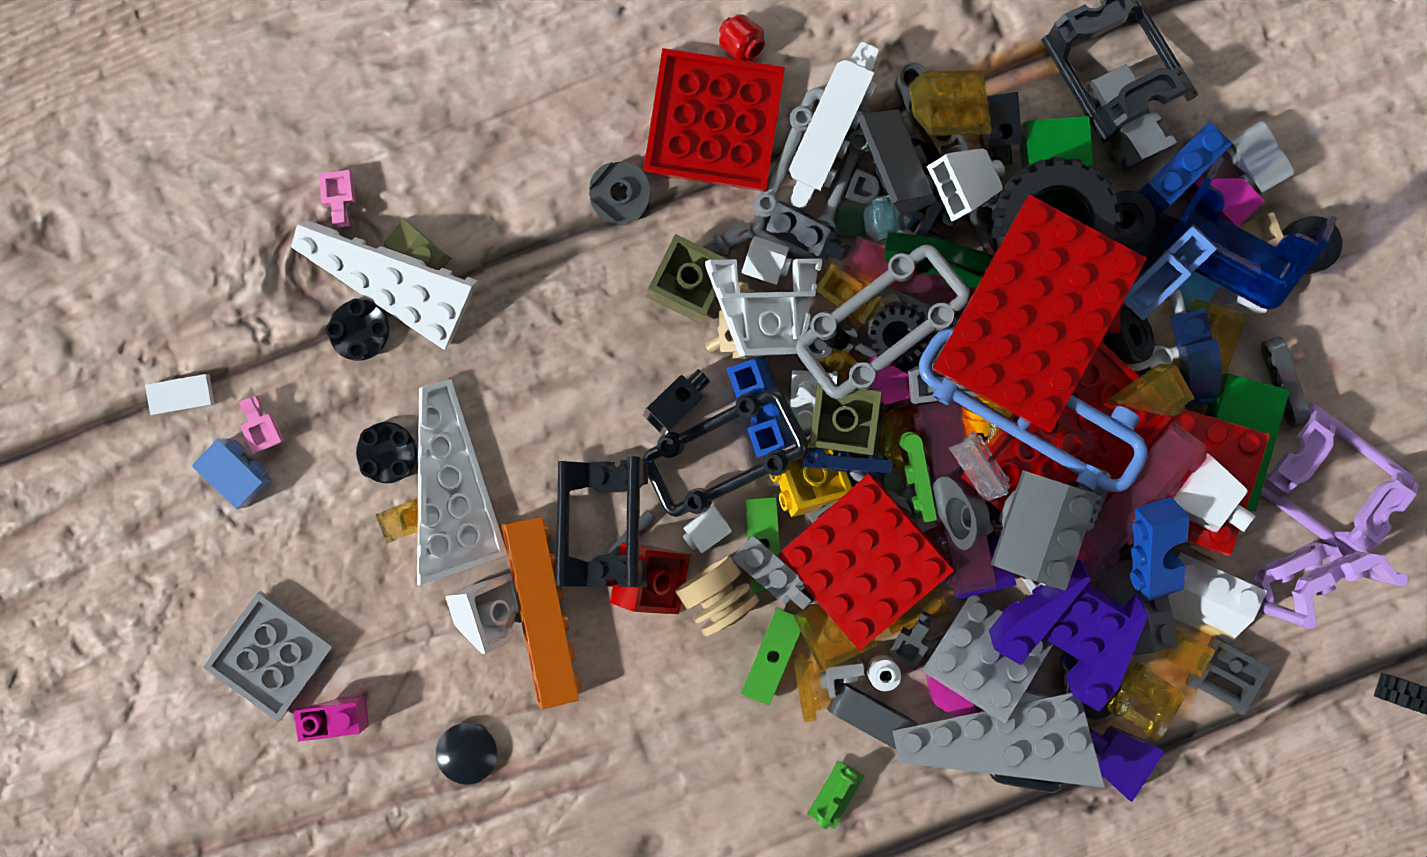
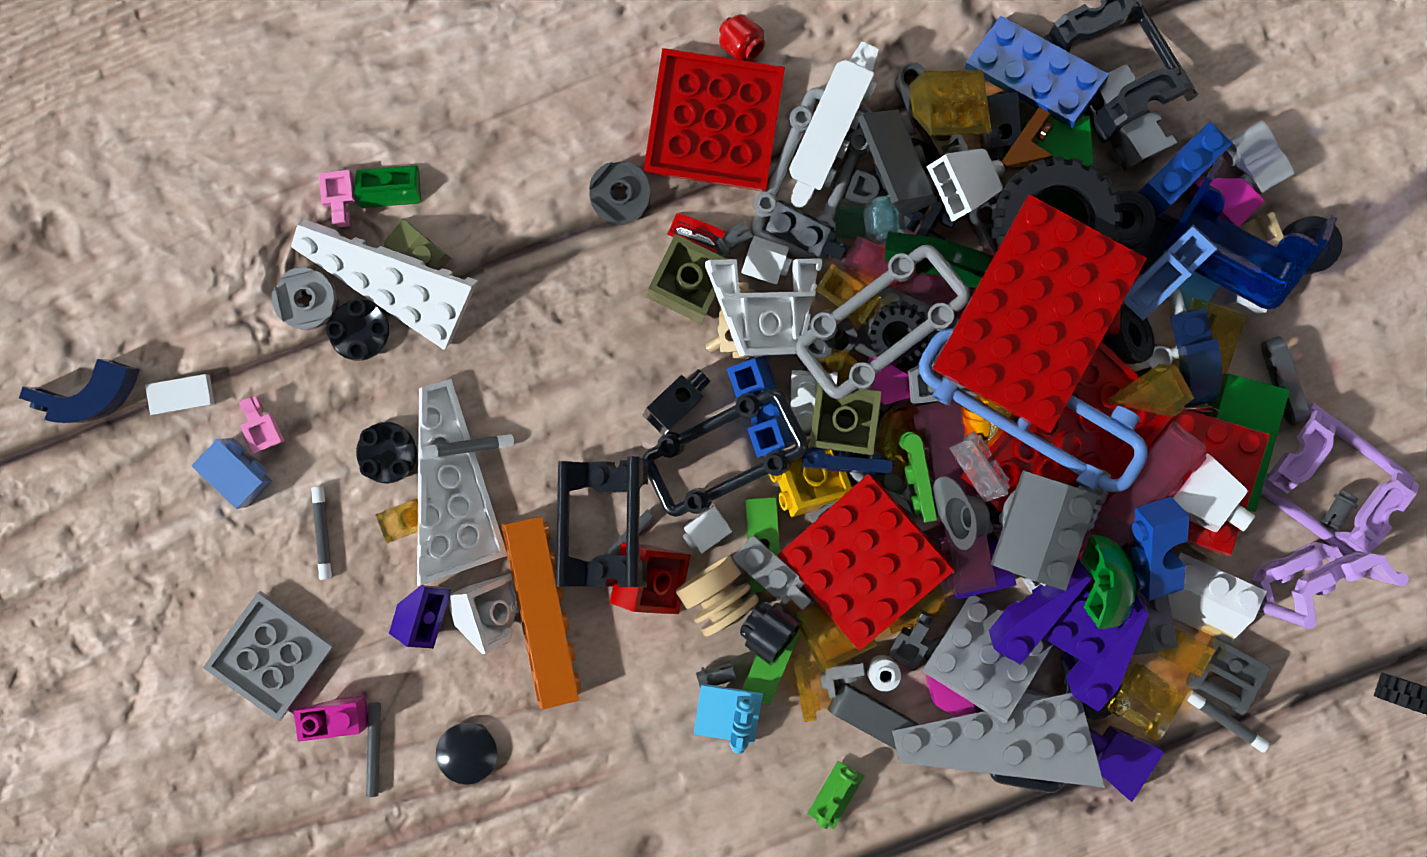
(103, 394): none -> dark blue arch
(291, 287): none -> light grey plate
(321, 533): none -> dark grey bar
(373, 749): none -> dark grey bar
(388, 186): none -> green slope
(420, 616): none -> dark purple slope
(466, 446): none -> dark grey bar
(696, 231): none -> sticker
(716, 675): none -> dark grey pin
(728, 715): none -> medium azure hinge
(769, 631): none -> black piece
(1025, 149): none -> reddish brown slope
(1037, 71): none -> plate
(1114, 584): none -> green brick
(1206, 410): none -> sticker
(1227, 721): none -> dark grey bar
(1340, 510): none -> dark grey pin

